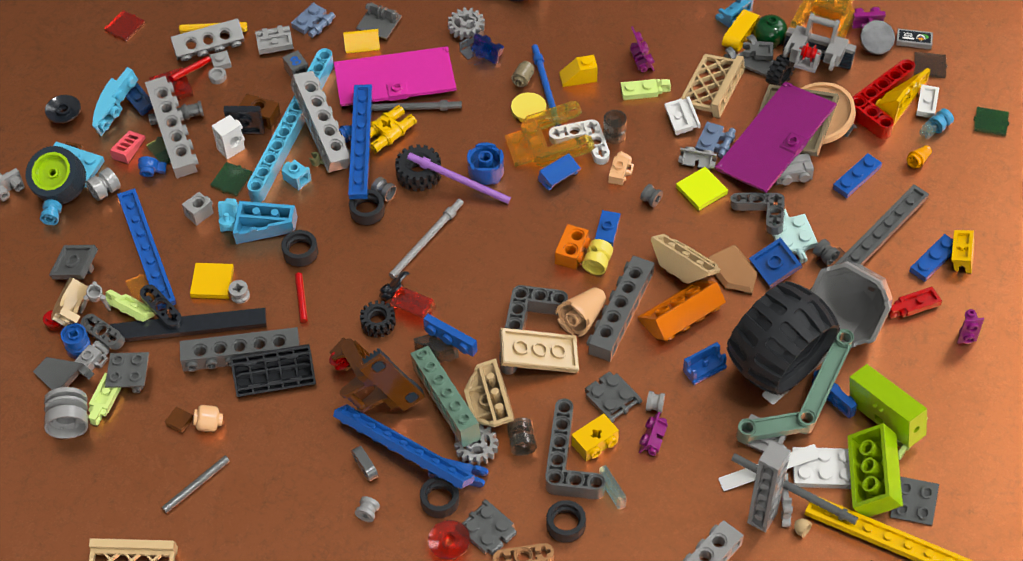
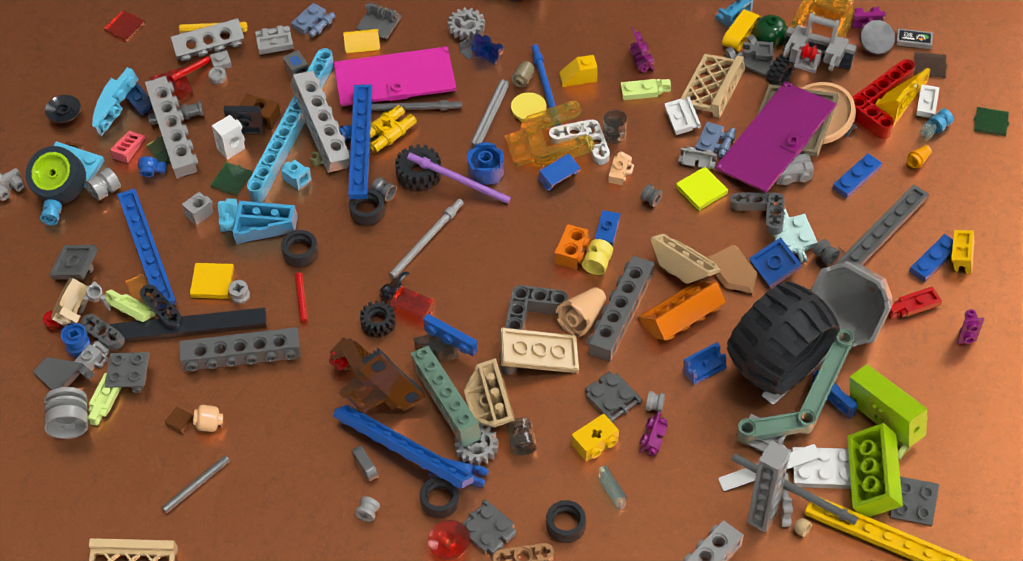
(273, 370): black piece -> none
(490, 113): none -> light grey axle
(560, 455): dark grey beam -> none

